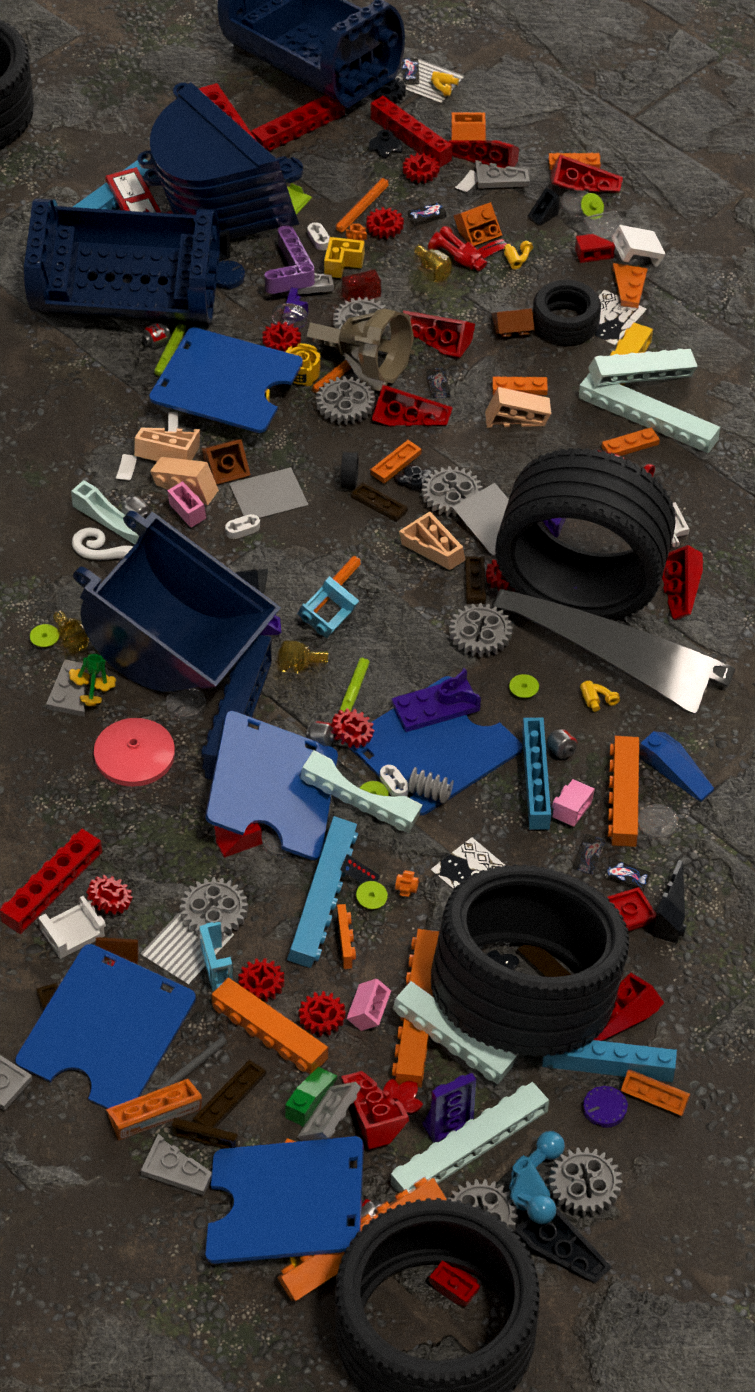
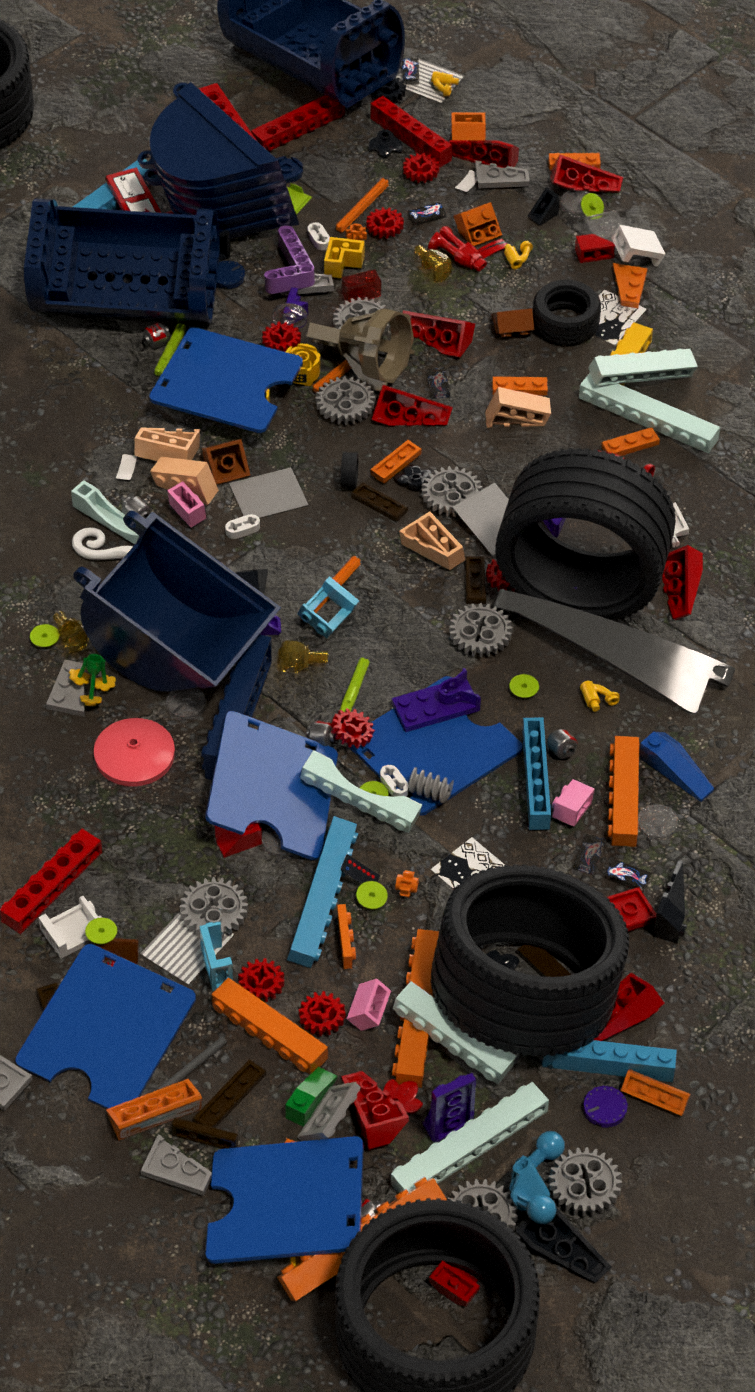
(101, 930): none -> lime piece
(109, 894): red gear -> none
(172, 421): white beam -> none

